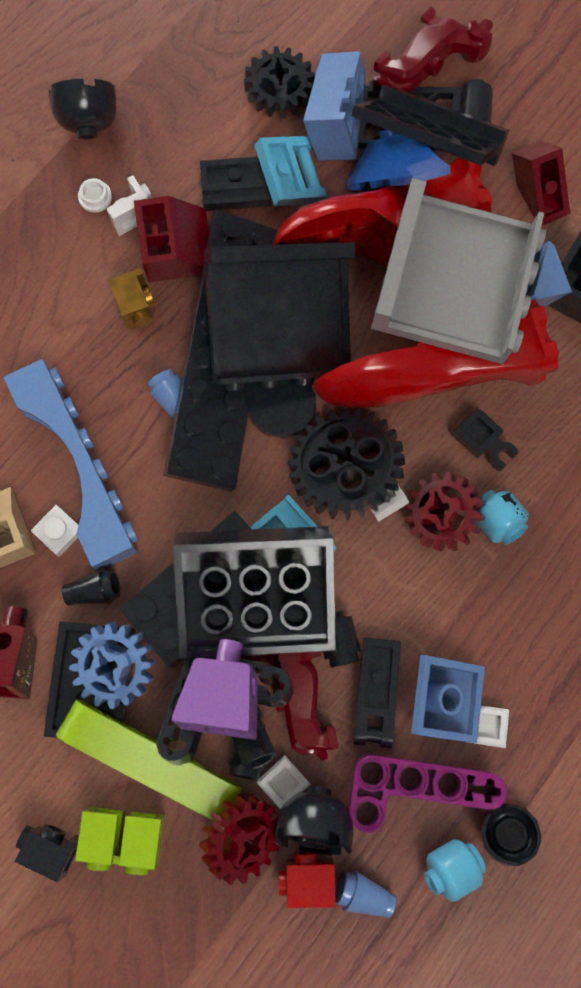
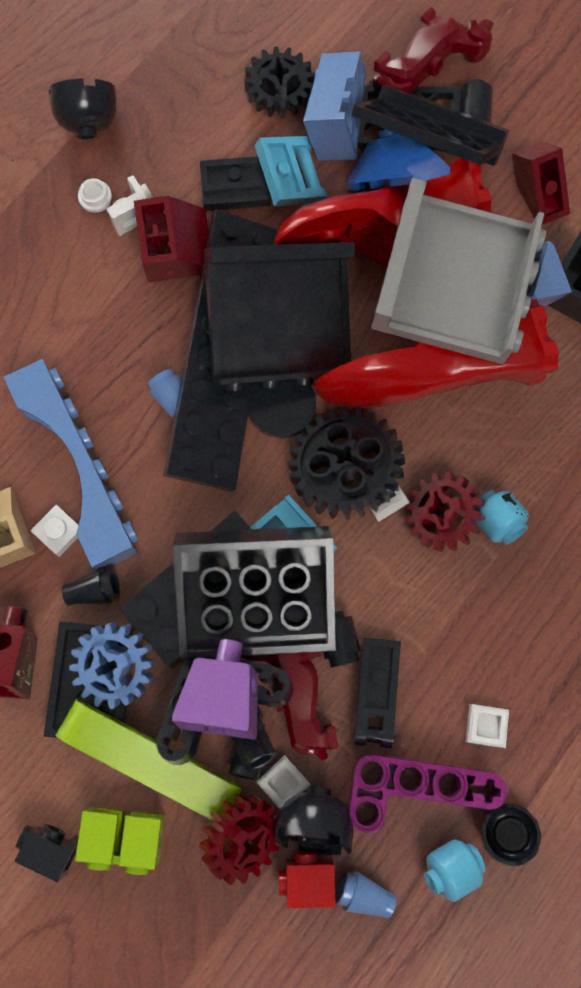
(133, 298): pearl gold brick -> none
(448, 699): medium blue slope -> none
(481, 435): black plate -> none

